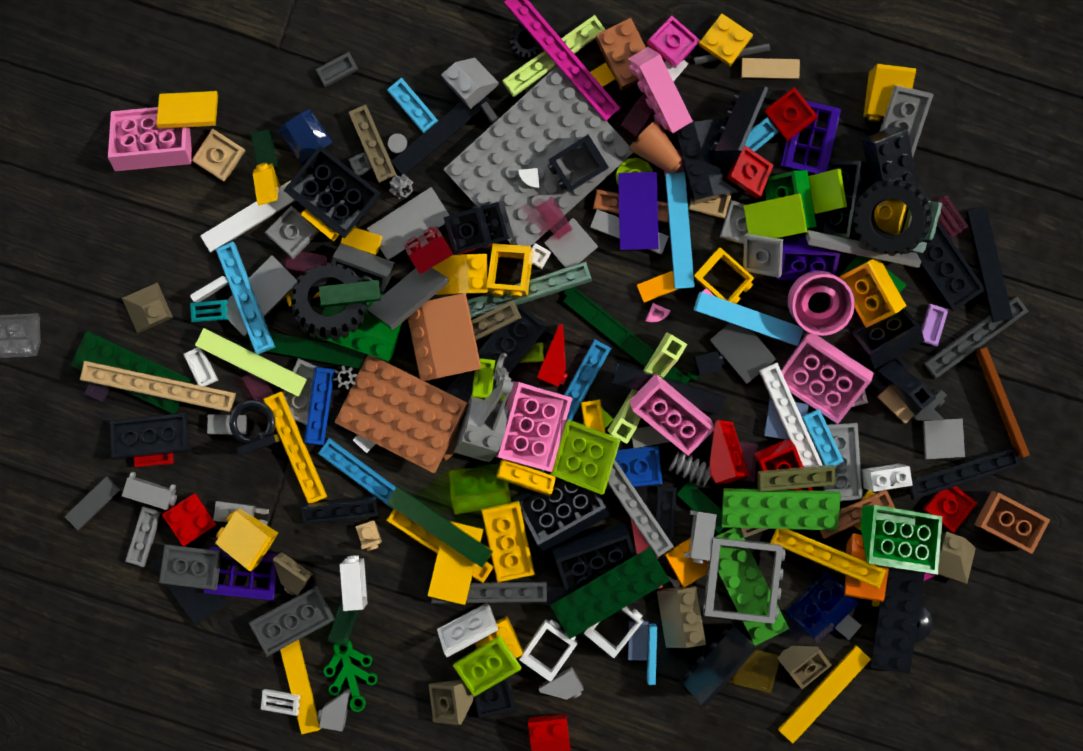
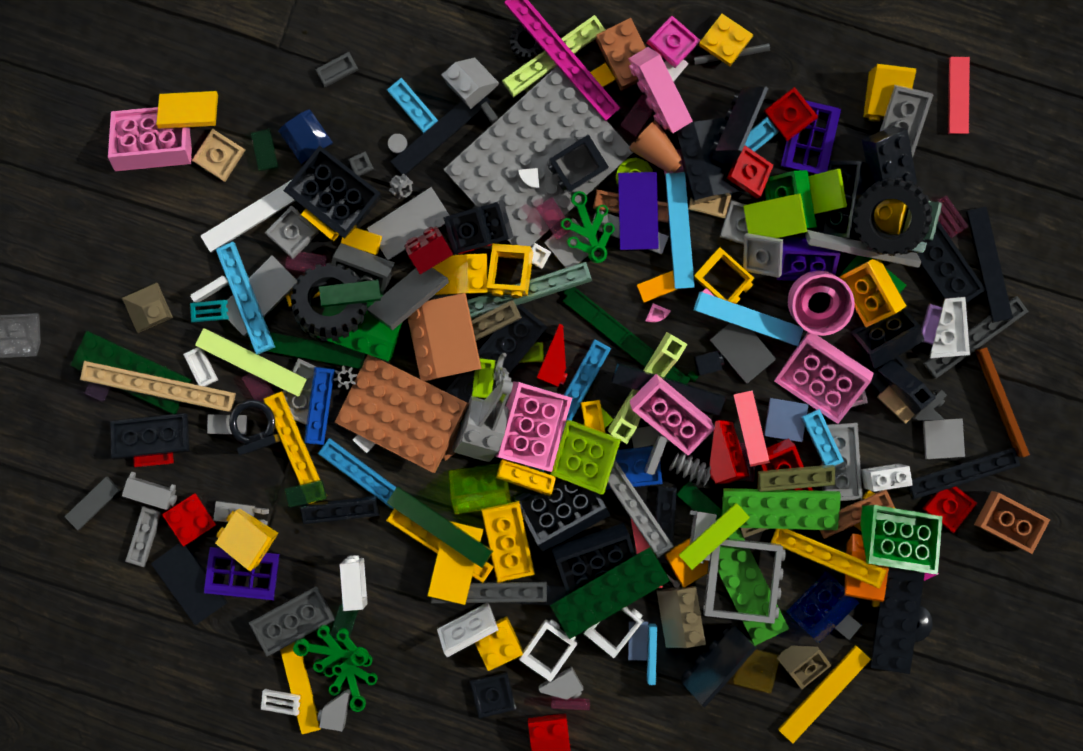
(190, 567): dark grey tile -> none
(266, 184): yellow slope -> none
(291, 574): dark tan slope -> none
(305, 493): none -> clear green tile
(334, 651): none -> green plant
(369, 535): tan bracket -> none
(372, 143): dark tan plate -> none
(450, 701): dark tan slope -> none
(487, 666): lime tile -> none
(574, 704): none -> clear pink tile
(589, 230): none -> green plant
(655, 455): none -> light grey tile
(714, 536): none -> lime tile
(751, 428): none -> coral tile
(770, 68): tan tile -> none
(789, 415): white tile -> none
(952, 330): none -> white wing
(955, 557): dark tan slope -> none
(958, 95): none -> coral tile

